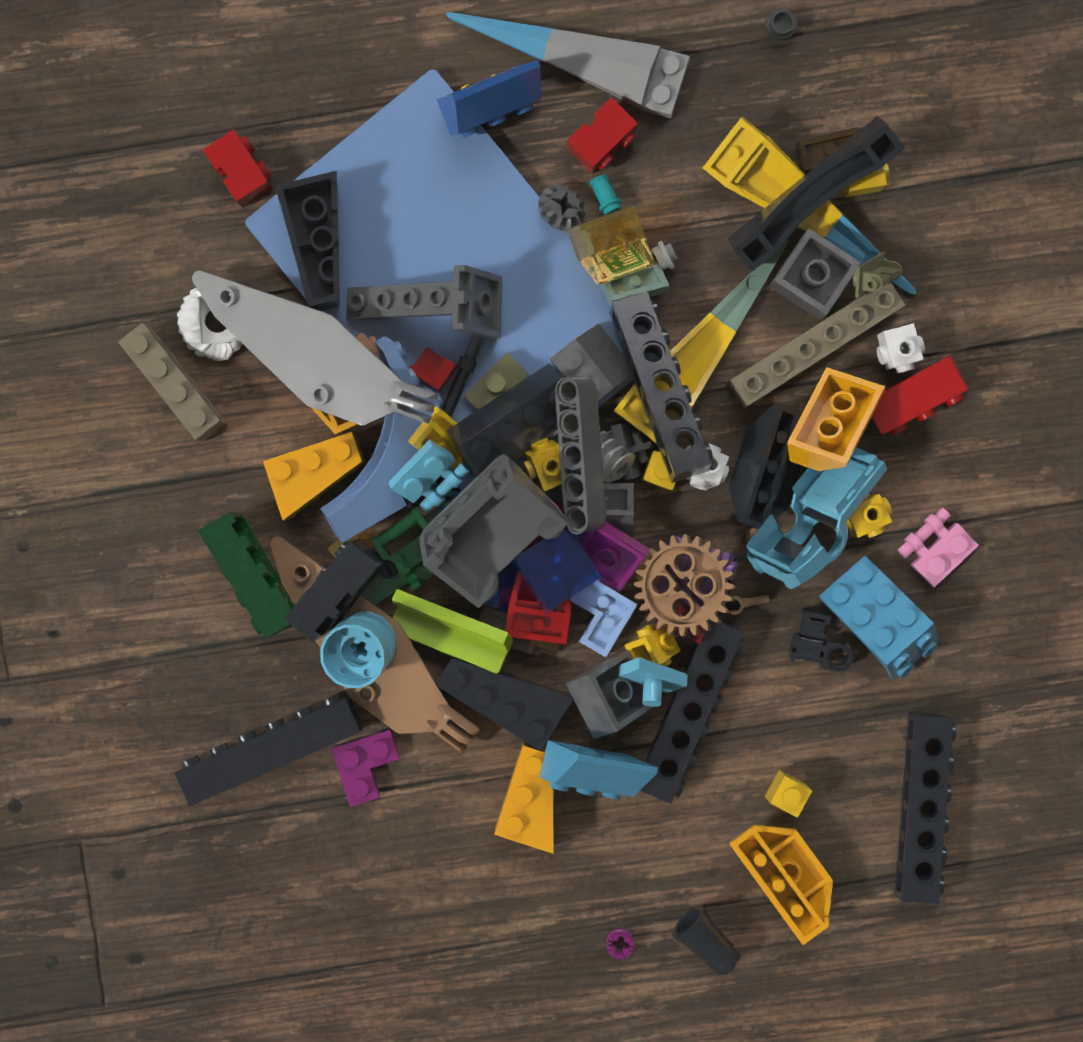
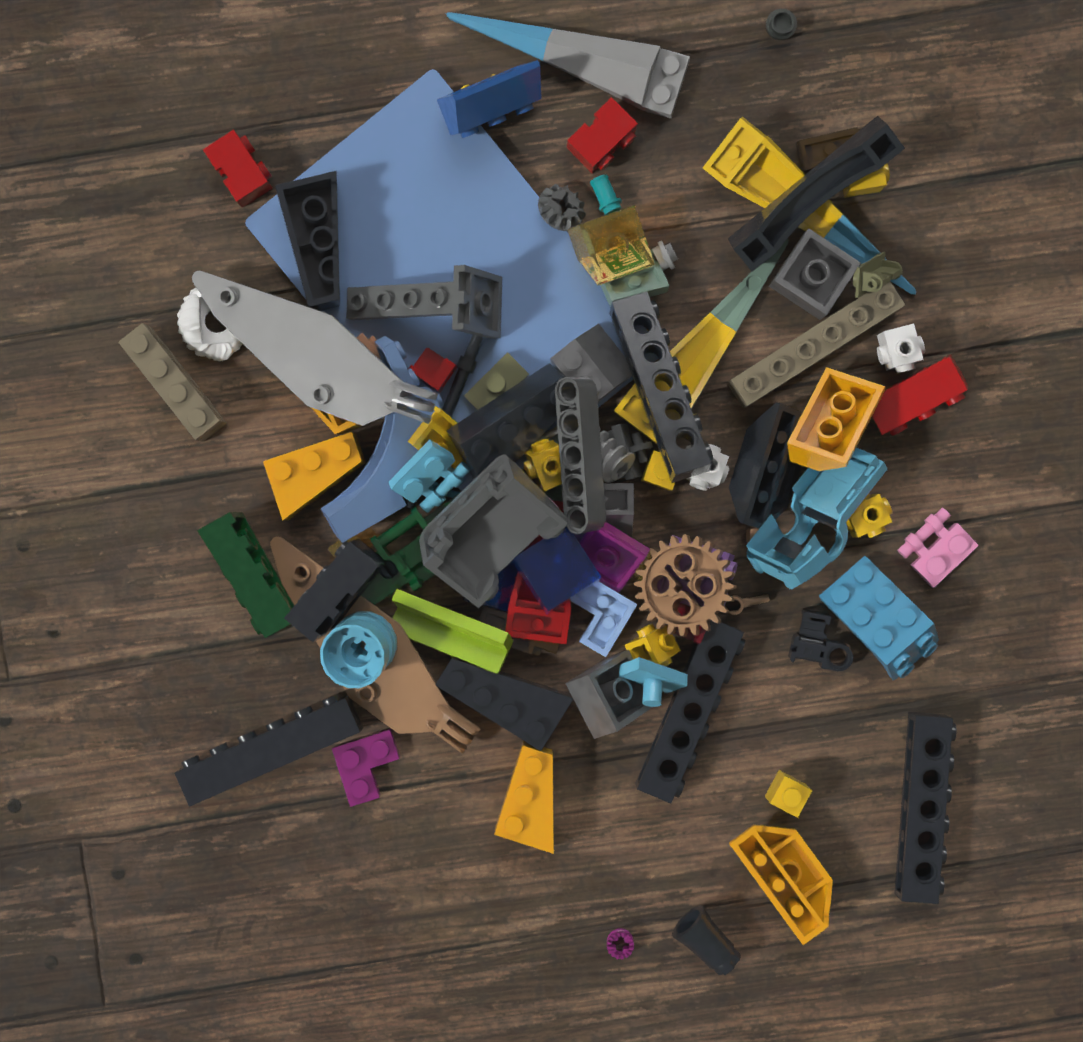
(594, 770): dark azure slope -> none

